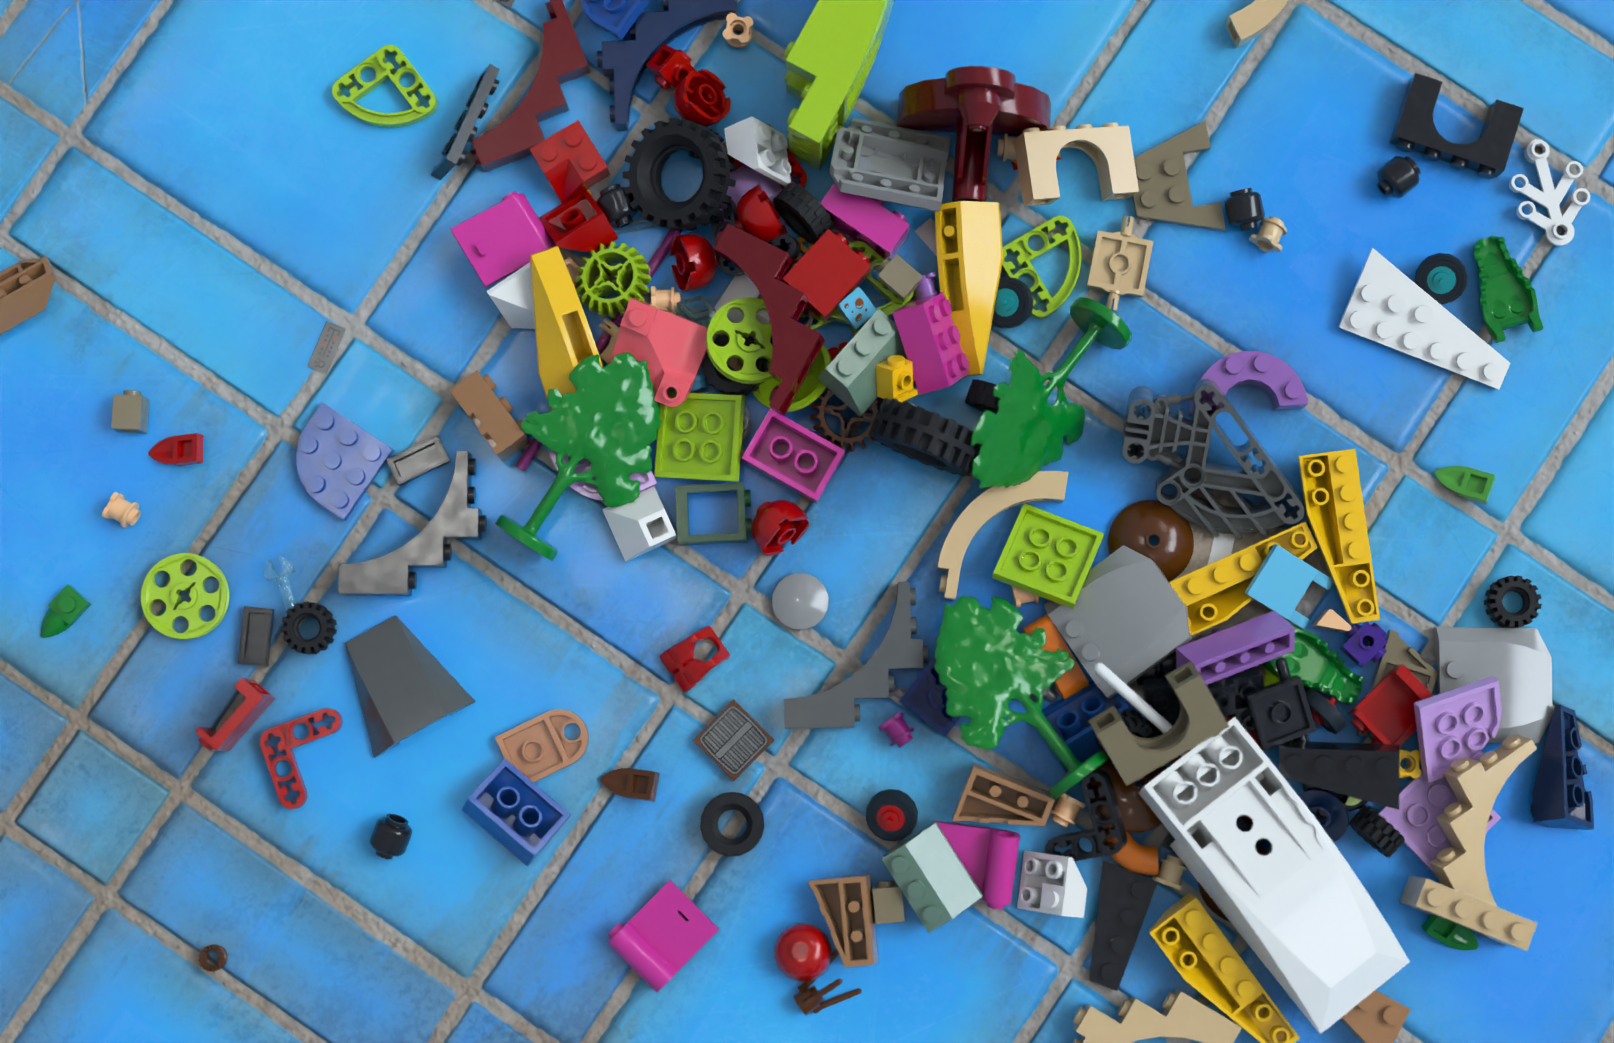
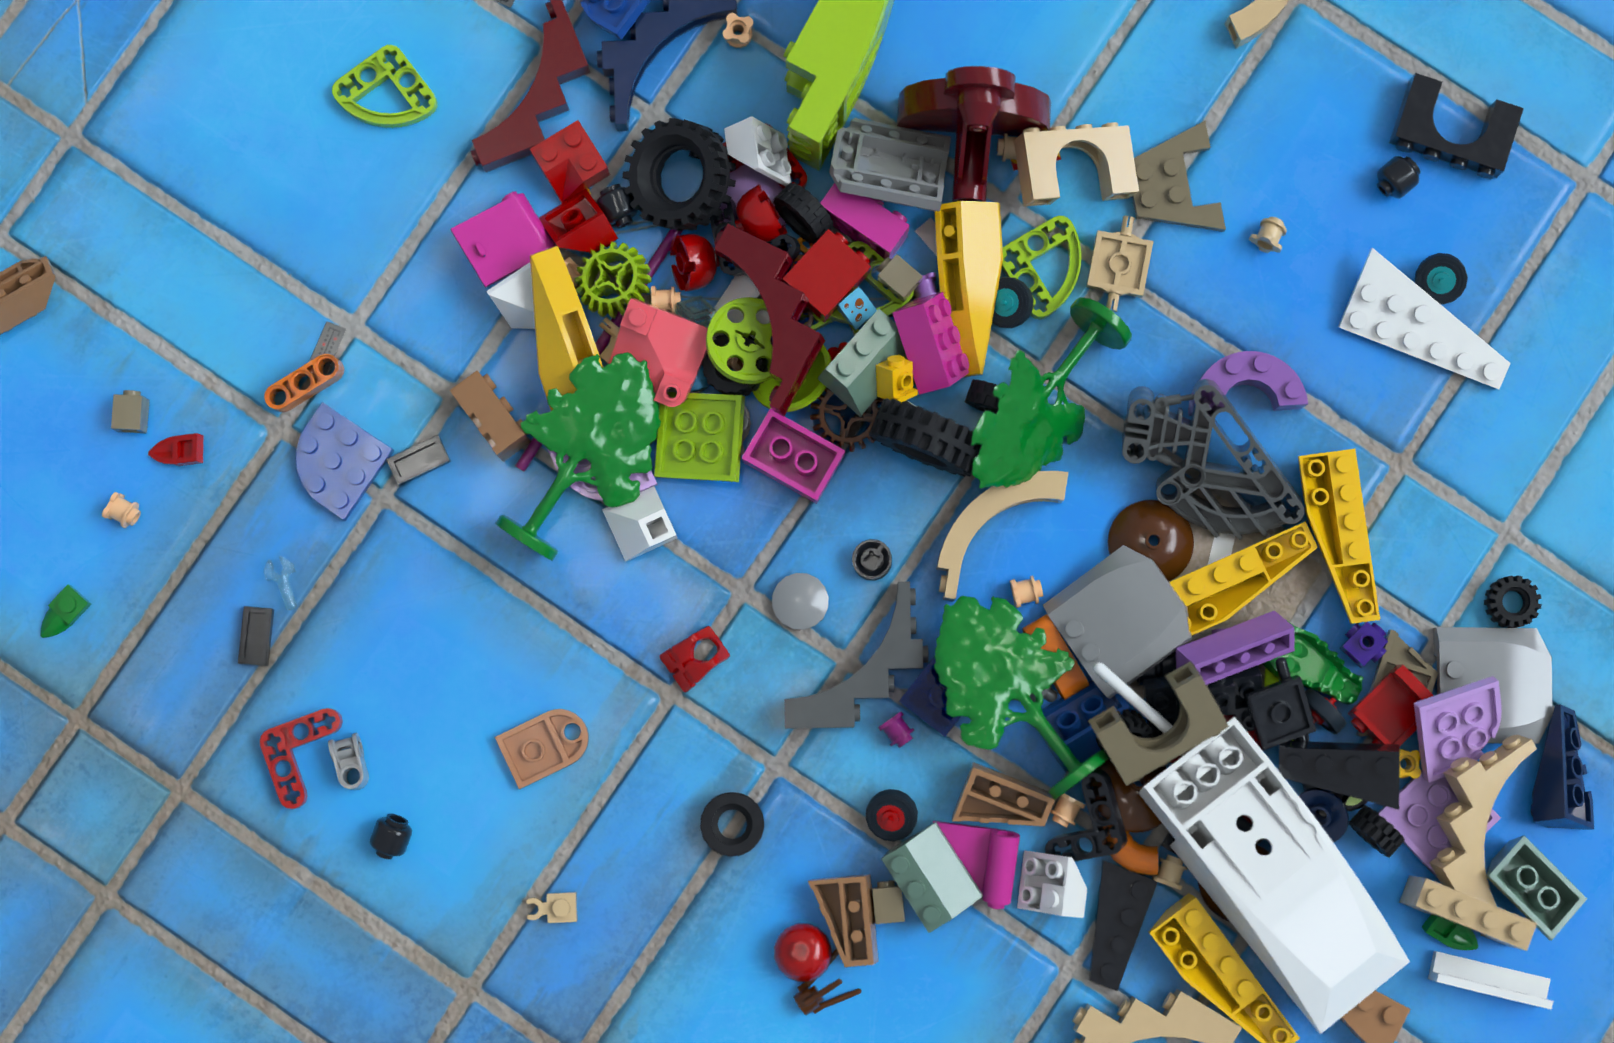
(170, 595): lime wedge -> none
(222, 959): reddish brown bush -> none
(241, 720): red panel -> none
(290, 383): none -> orange beam
(293, 619): black tyre -> none
(349, 759): none -> light grey piece
(400, 684): dark grey wedge -> none
(429, 549): arch -> none
(465, 126): wing -> none
(515, 812): blue slope -> none
(558, 908): none -> tan plate
(632, 783): reddish brown plate -> none
(660, 938): dark pink door -> none
(669, 66): red brick -> none
(682, 514): dark green window -> none
(701, 98): red cylinder -> none
(733, 740): tile -> none
(777, 524): red cylinder -> none
(872, 559): none -> black wheel
(1048, 556): lime plate -> none
(1244, 209): black head -> none
(1283, 582): medium azure flag -> none
(1331, 621): light nougat slope -> none
(1467, 482): bright green plate -> none
(1490, 979): none -> white fence
(1504, 292): green animal -> none
(1535, 886): none -> sand green slope
(1549, 196): white plant -> none

